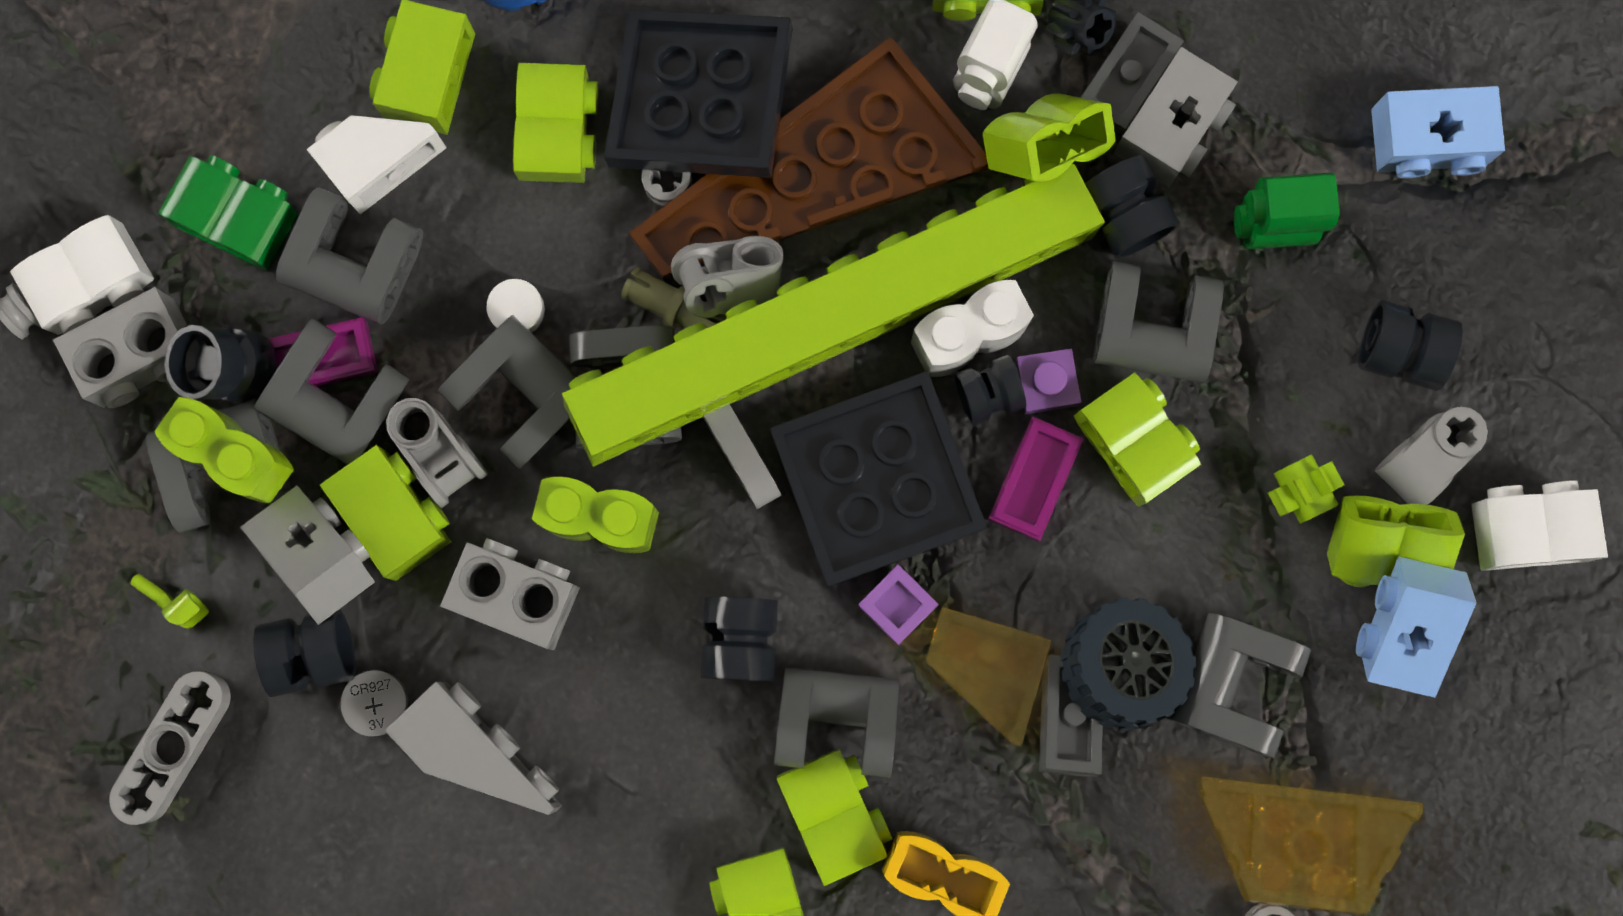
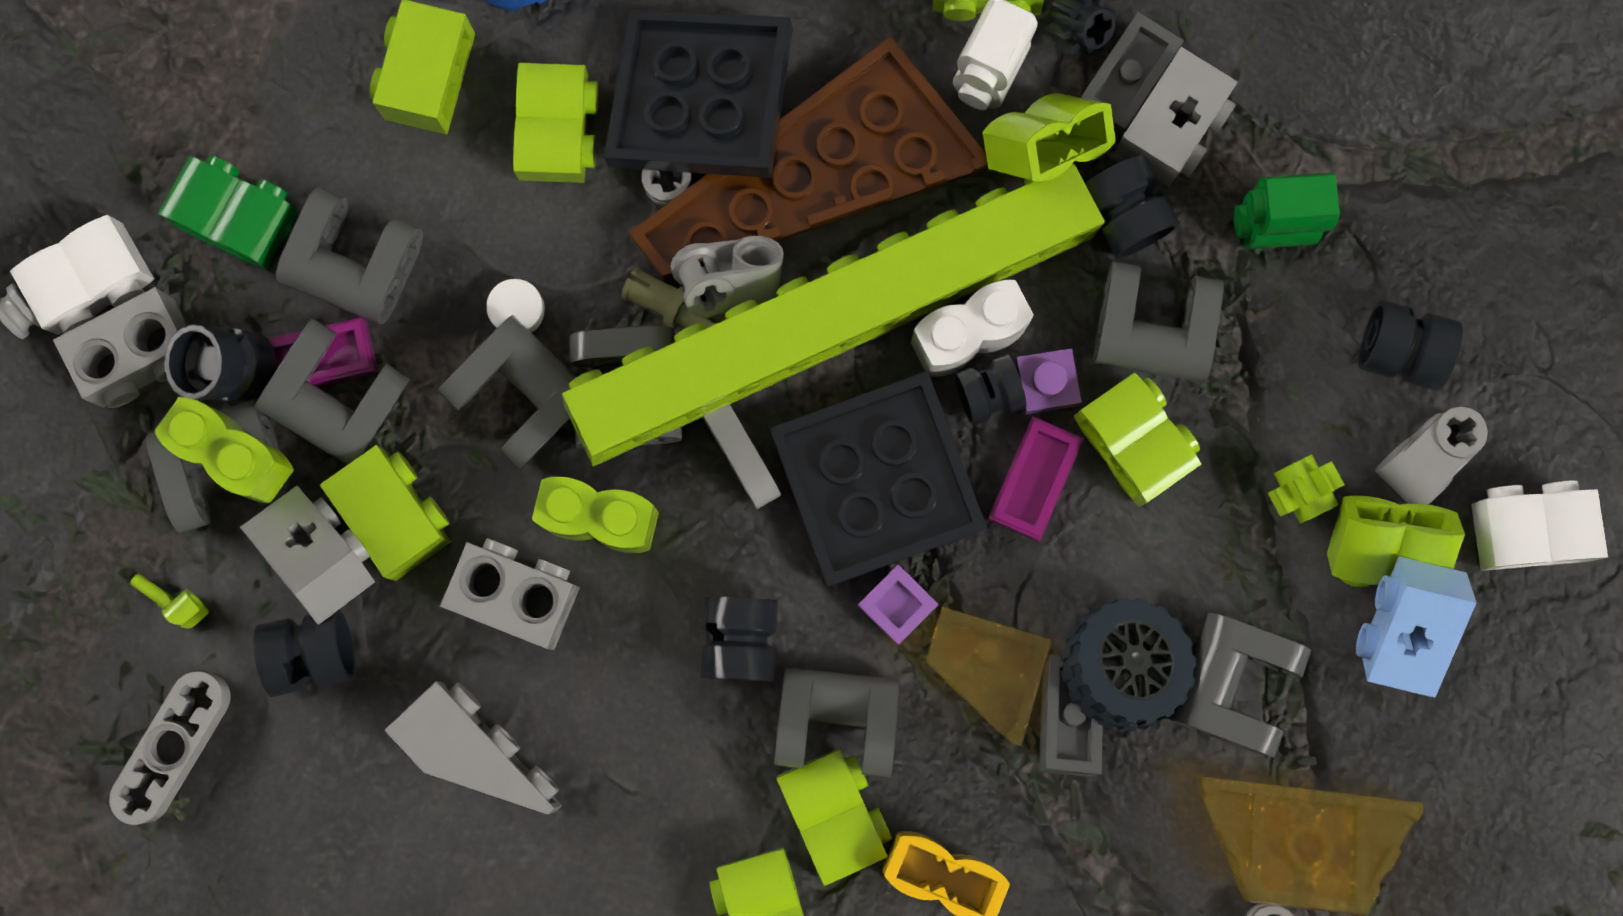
(373, 155): white slope -> none
(373, 702): light grey piece -> none
(439, 458): light grey piece -> none
(1463, 116): light blue brick -> none

